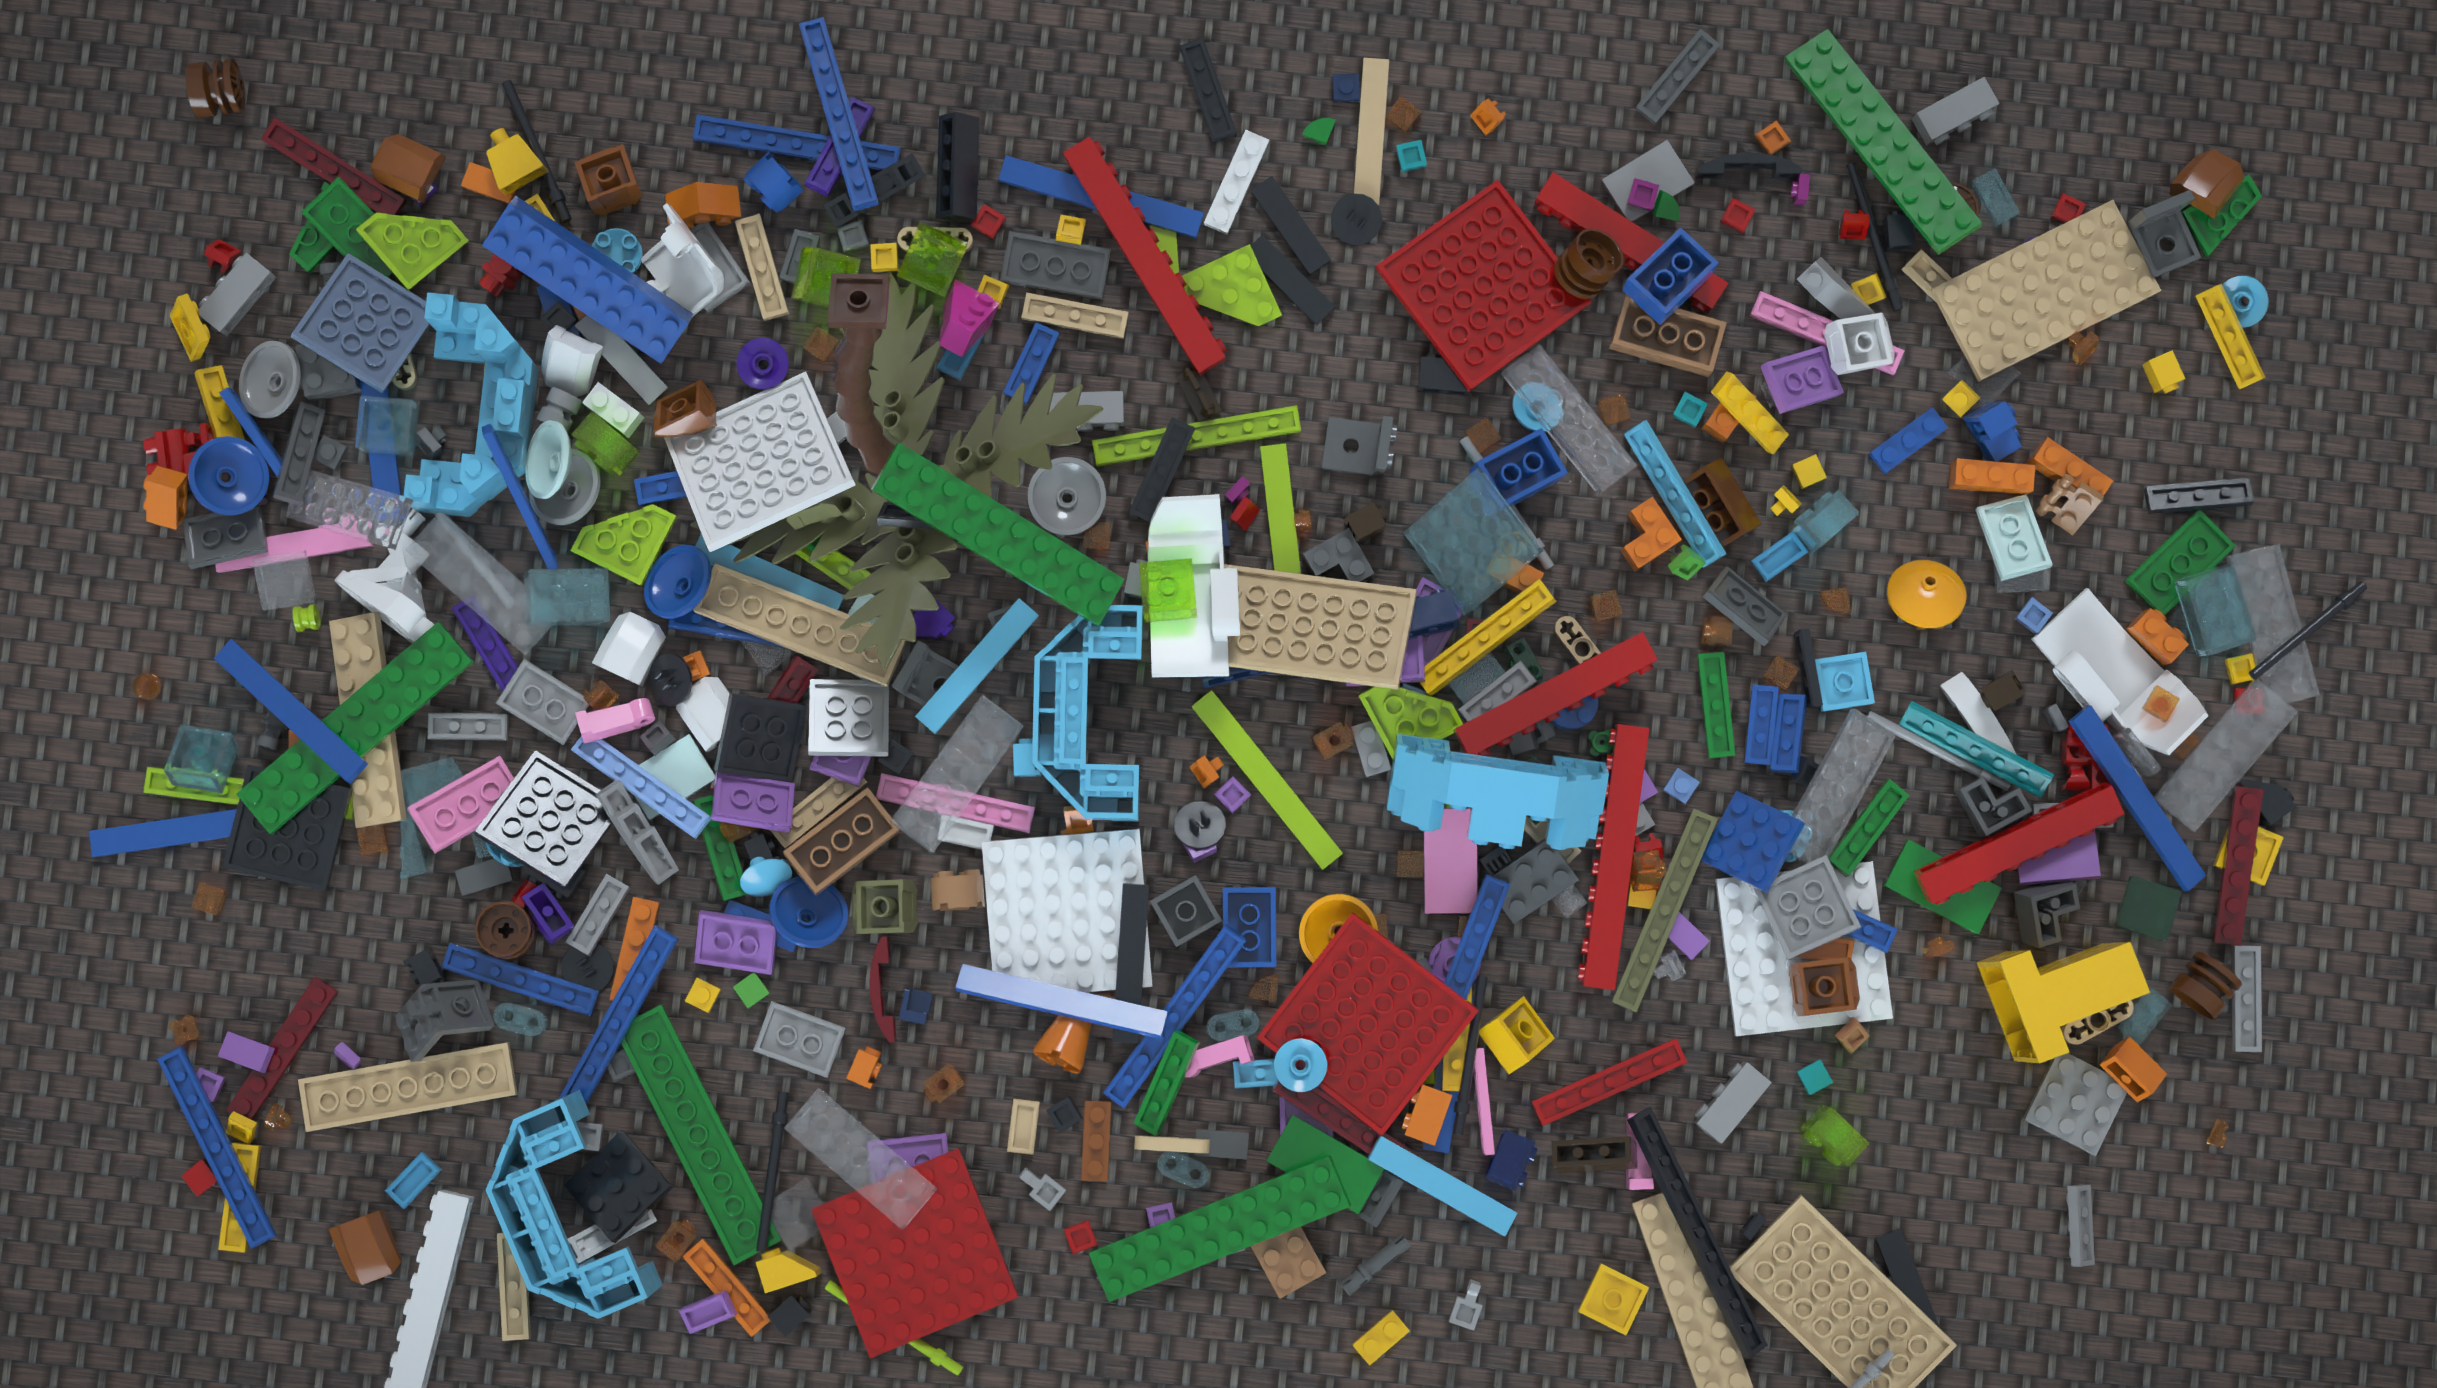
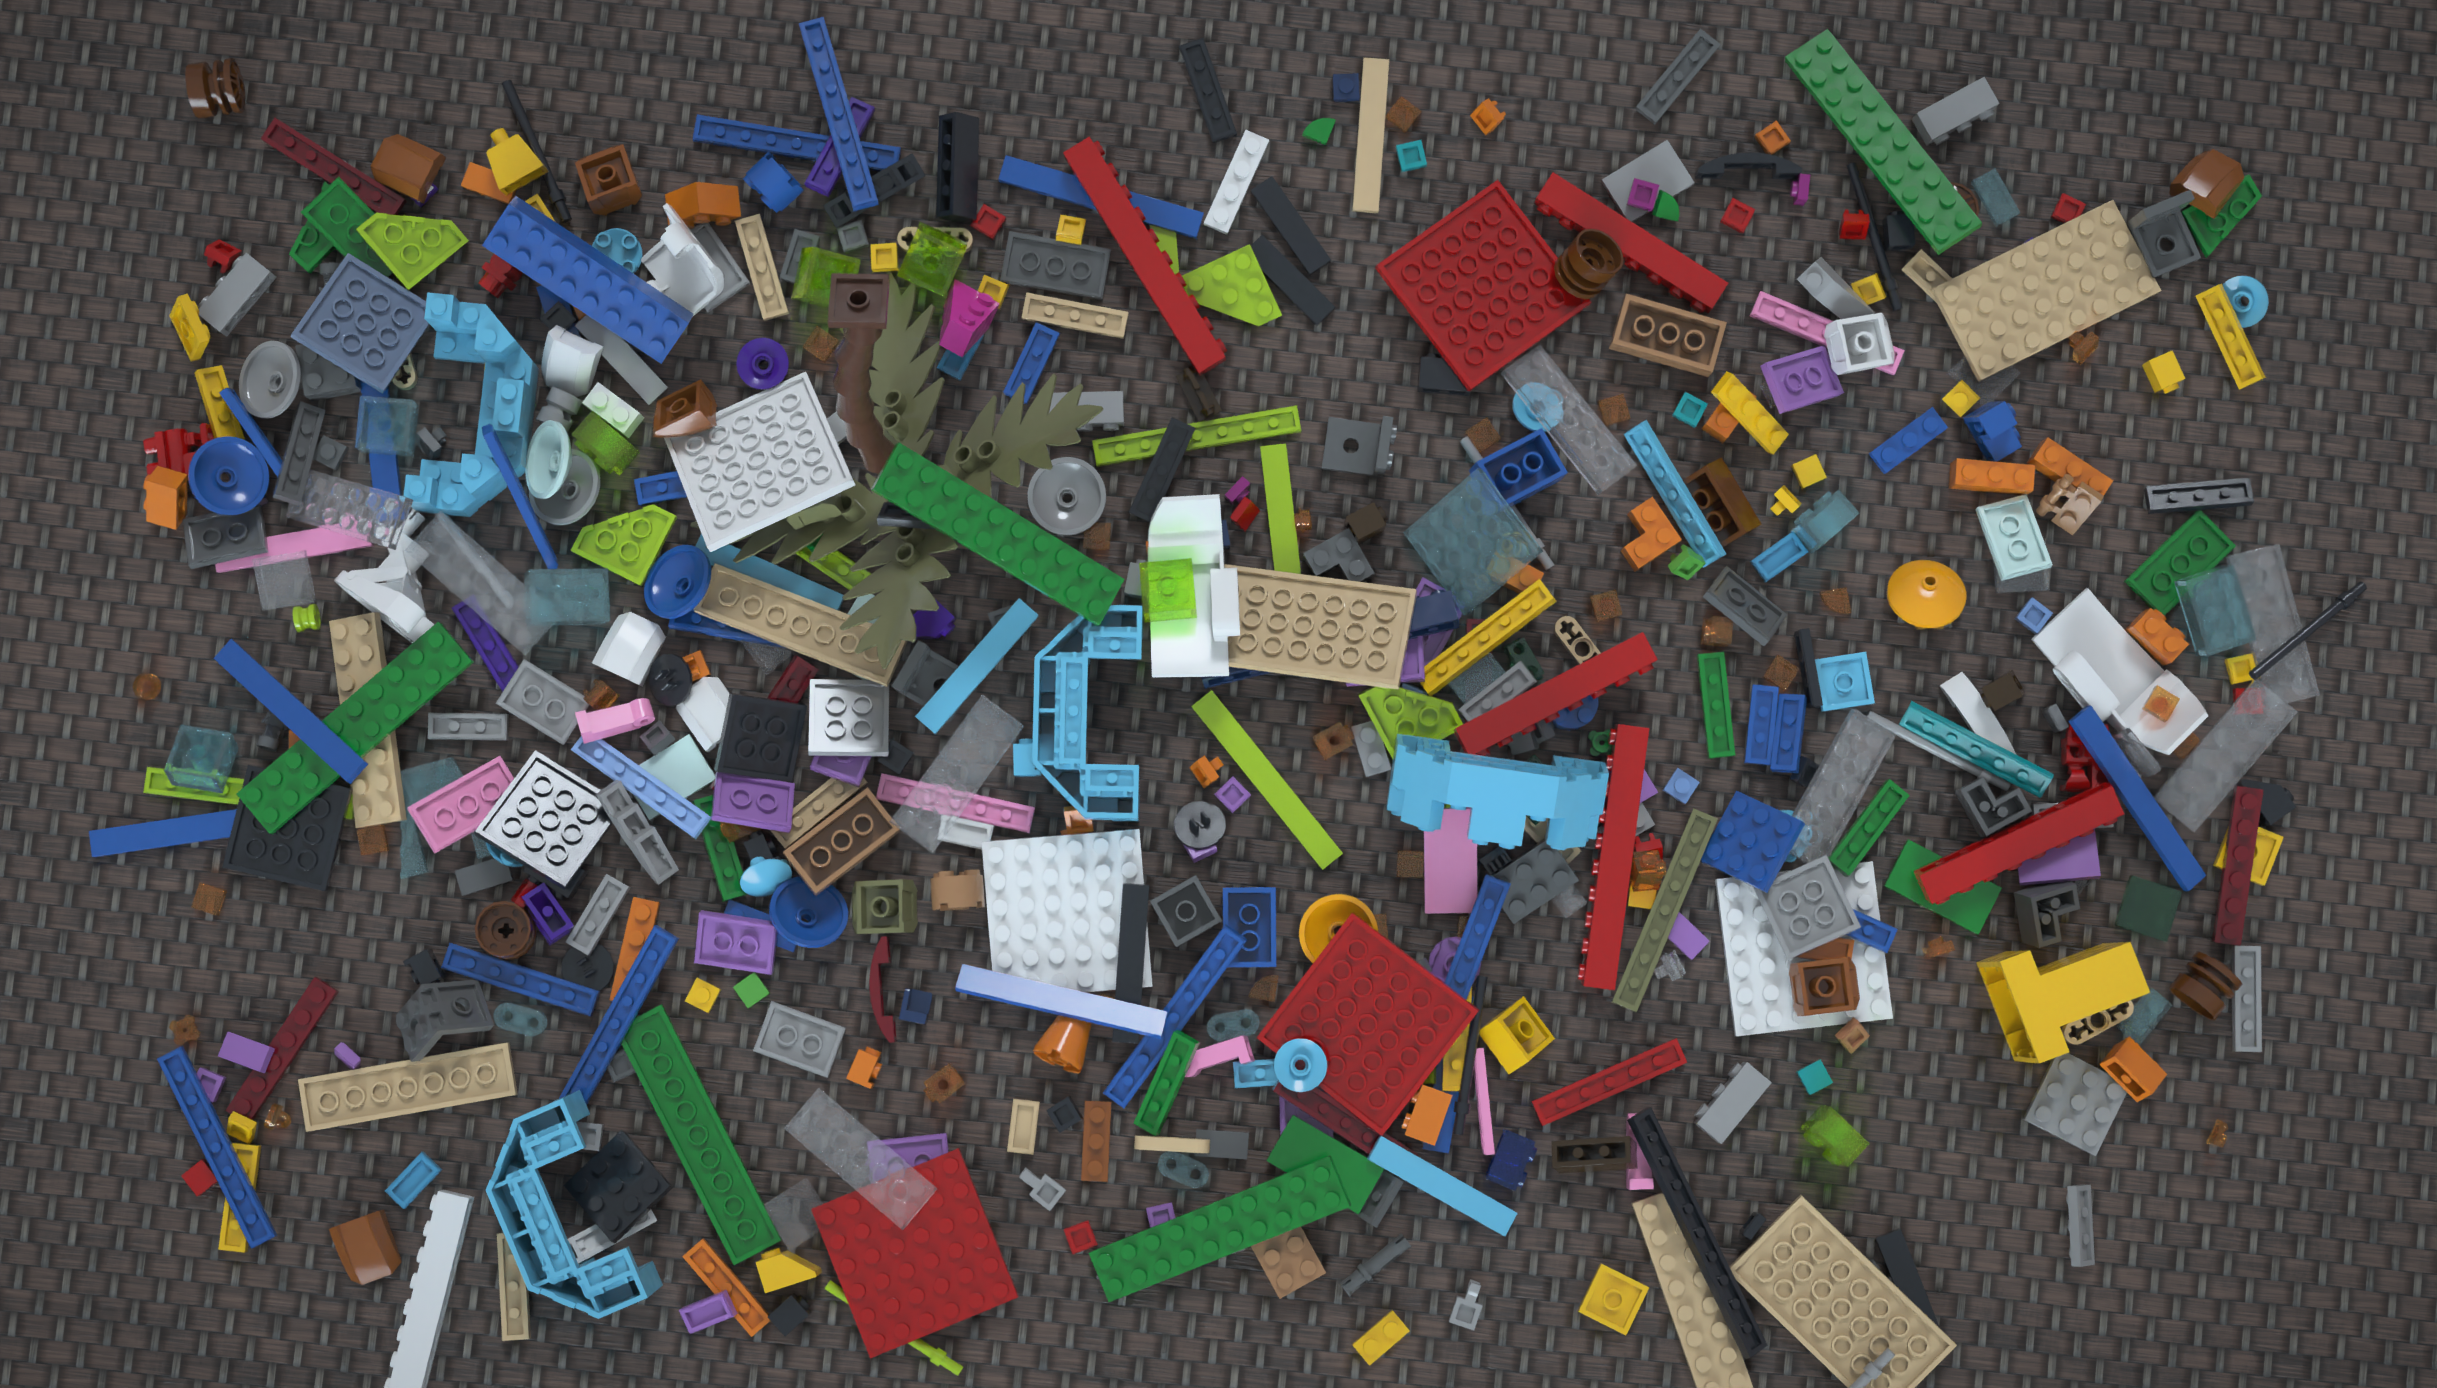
(668, 1243): clear orange brick -> none
(779, 1119): black bar -> none
(1356, 219): black piece -> none
(1670, 276): blue brick -> none

